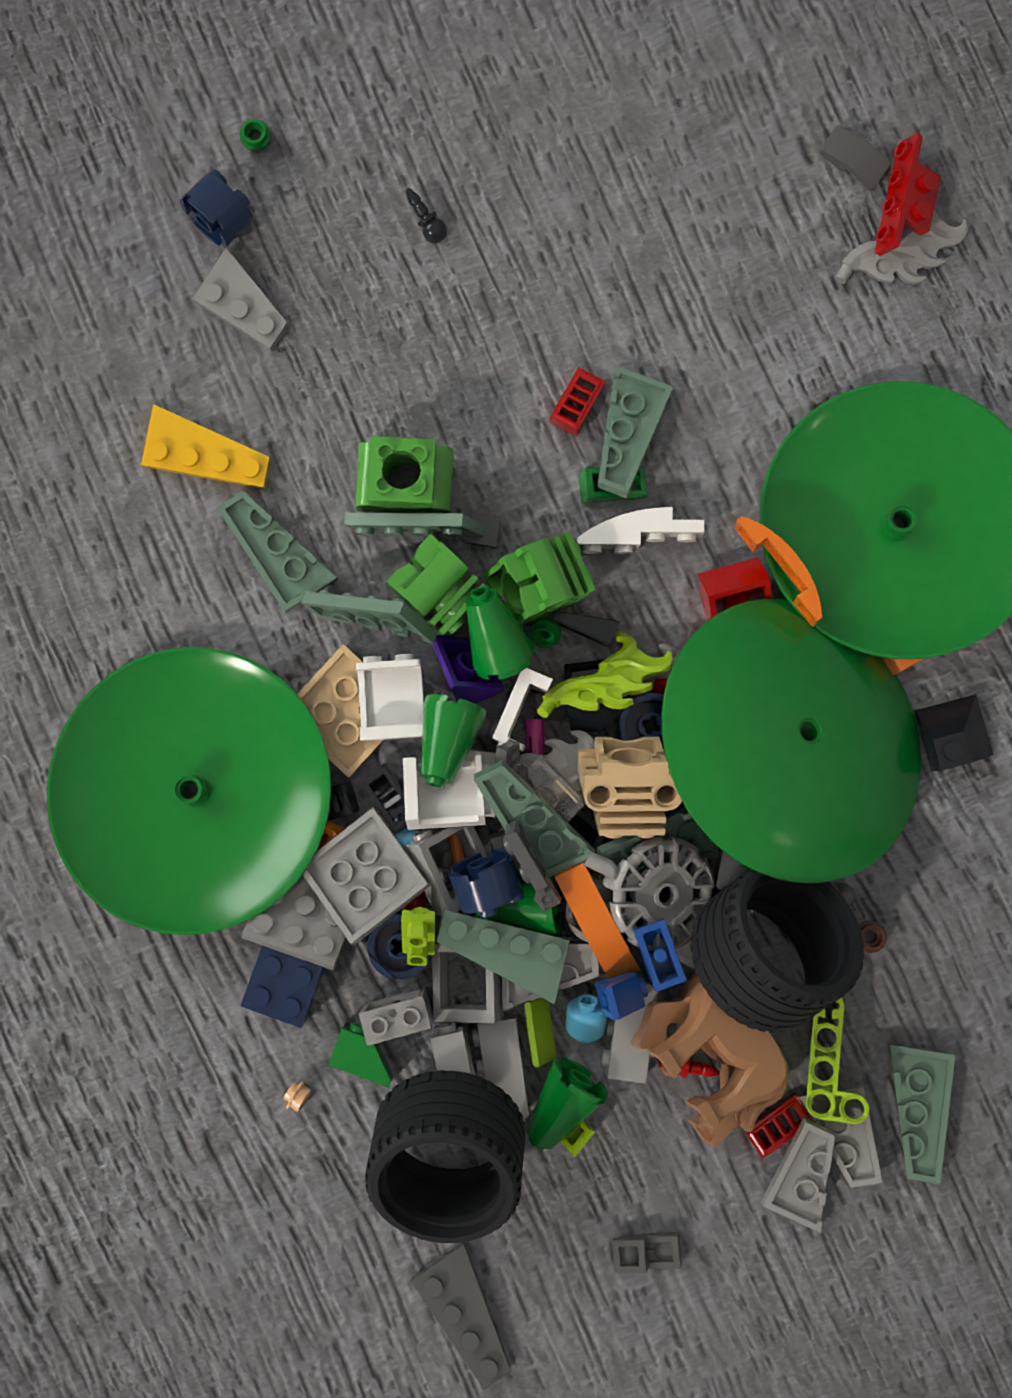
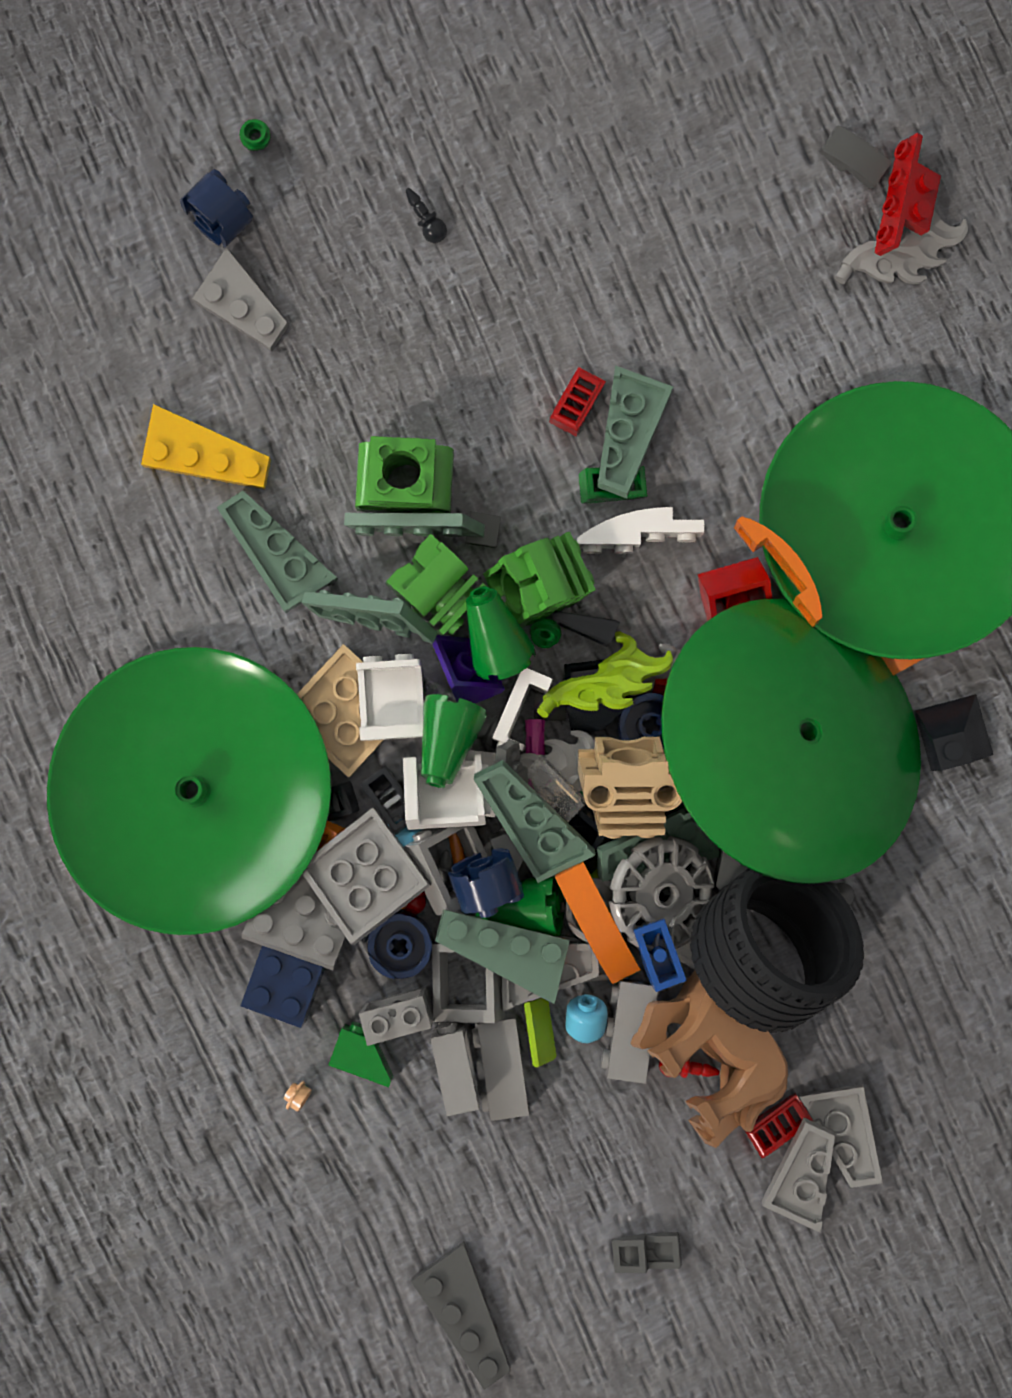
(418, 935): lime hips -> none
(439, 1201): black tyre -> none
(531, 866): dark grey hinge -> none
(564, 1103): green cone -> none
(578, 1138): lime slope -> none
(602, 865): light grey arm -> none
(621, 995): blue slope -> none
(829, 1087): lime beam -> none
(880, 936): reddish brown plate -> none
(923, 1103): sand green wing -> none

